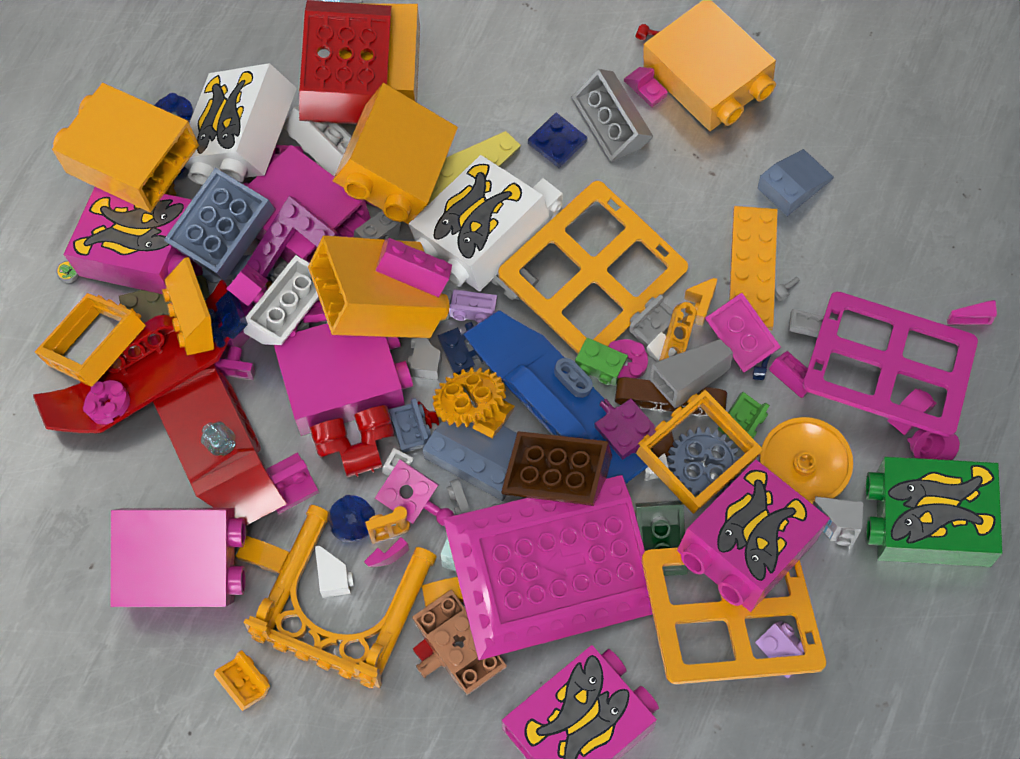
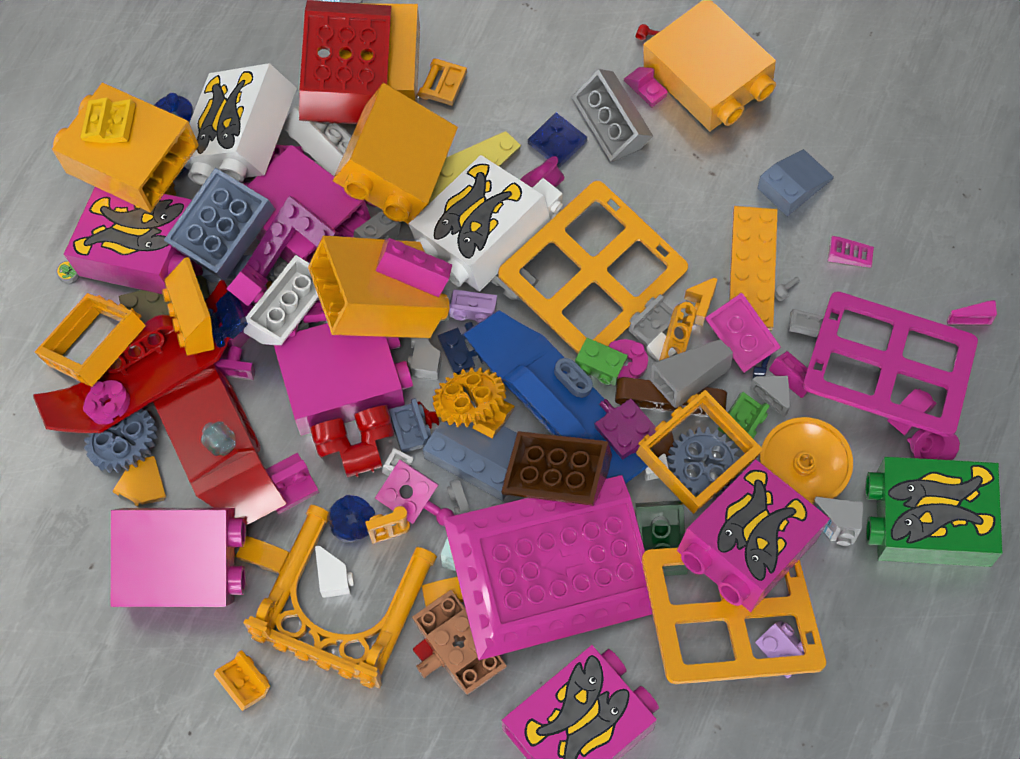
(108, 121): none -> yellow slope
(115, 453): none -> sand blue gear
(141, 483): none -> light orange slope
(395, 552): dark pink slope -> none
(448, 85): none -> light orange plate
(547, 170): none -> dark pink piece
(774, 391): none -> light grey slope
(842, 258): none -> dark pink slope

